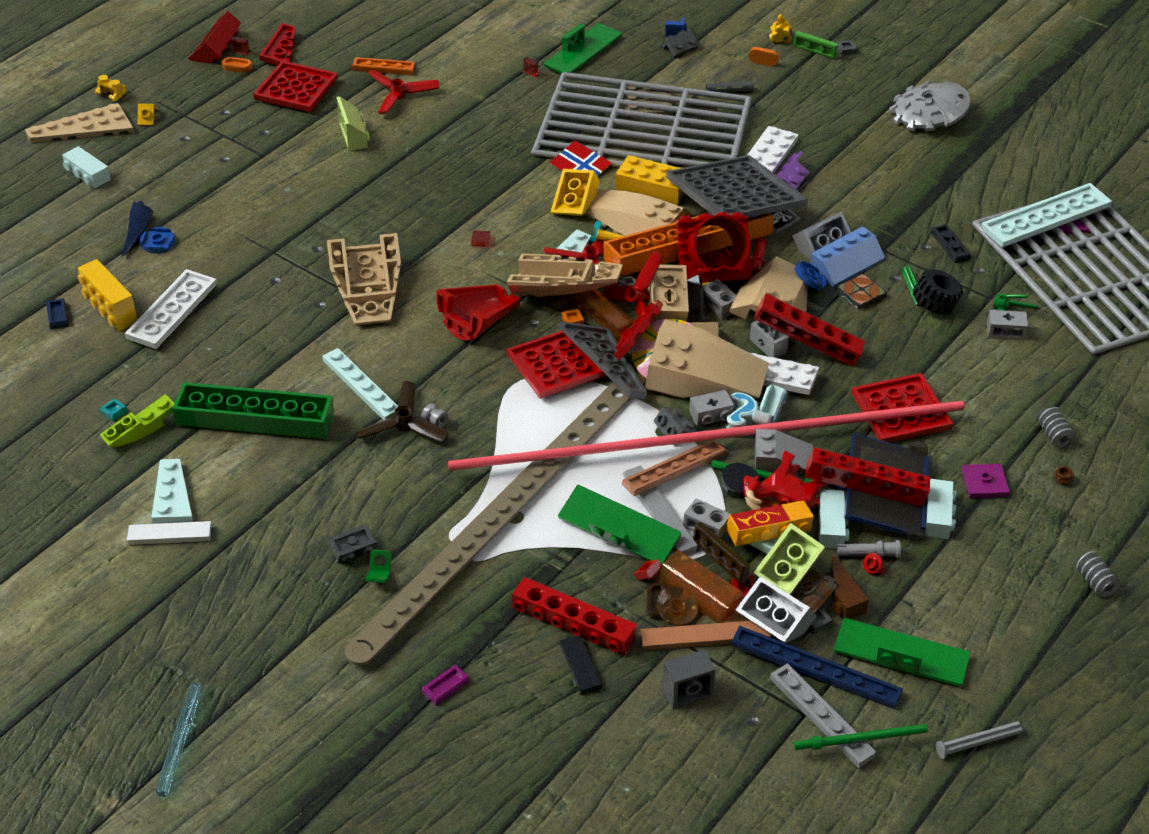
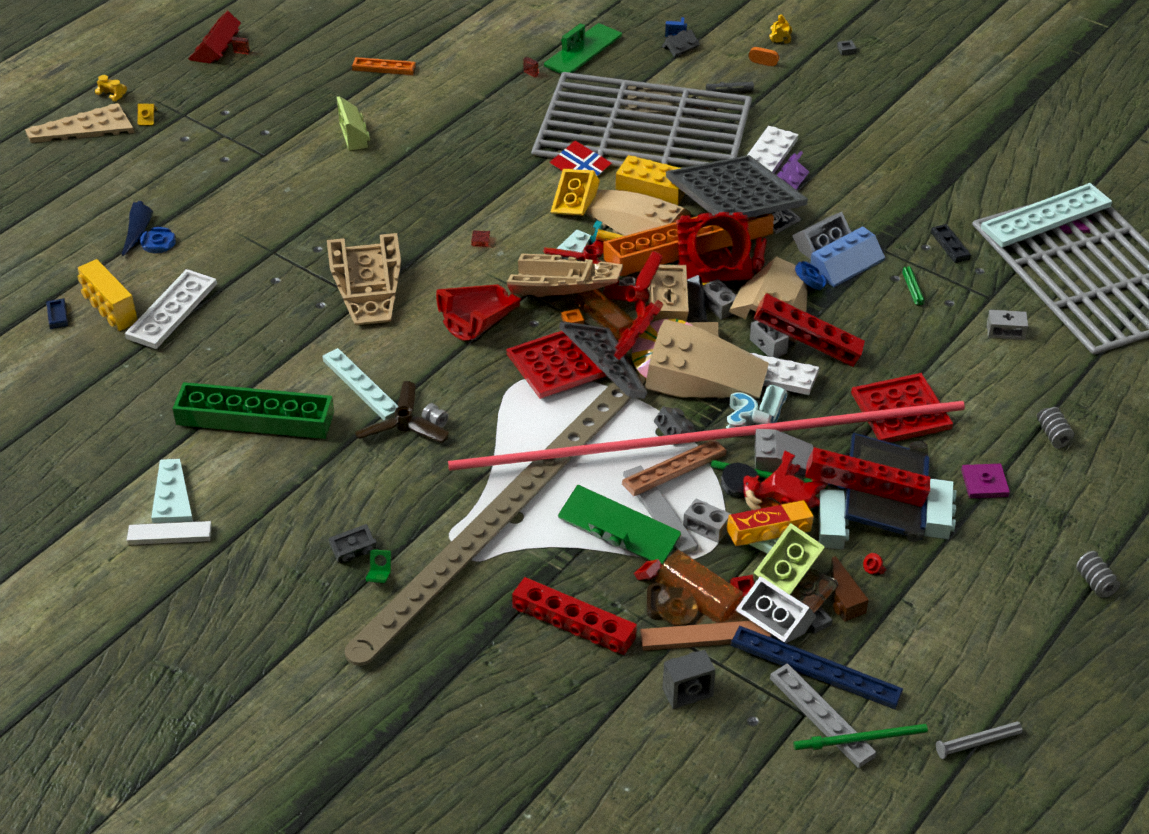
(86, 167): light aqua brick -> none
(113, 409): teal tile -> none
(136, 427): lime slope -> none
(178, 740): clear light blue axle -> none
(237, 64): orange tile -> none
(280, 45): red wing -> none
(295, 86): red plate -> none
(399, 89): red piece -> none
(445, 685): magenta tile -> none
(580, 664): black tile -> none
(711, 407): light grey brick -> none
(721, 553): dark brown tile -> none
(815, 44): bright green tile -> none
(861, 291): tile -> none
(884, 549): light grey pin -> none
(902, 652): green bracket -> none
(931, 105): light grey piece -> none
(937, 291): black tyre -> none
(1003, 302): green plant -> none
(1064, 475): reddish brown plate -> none

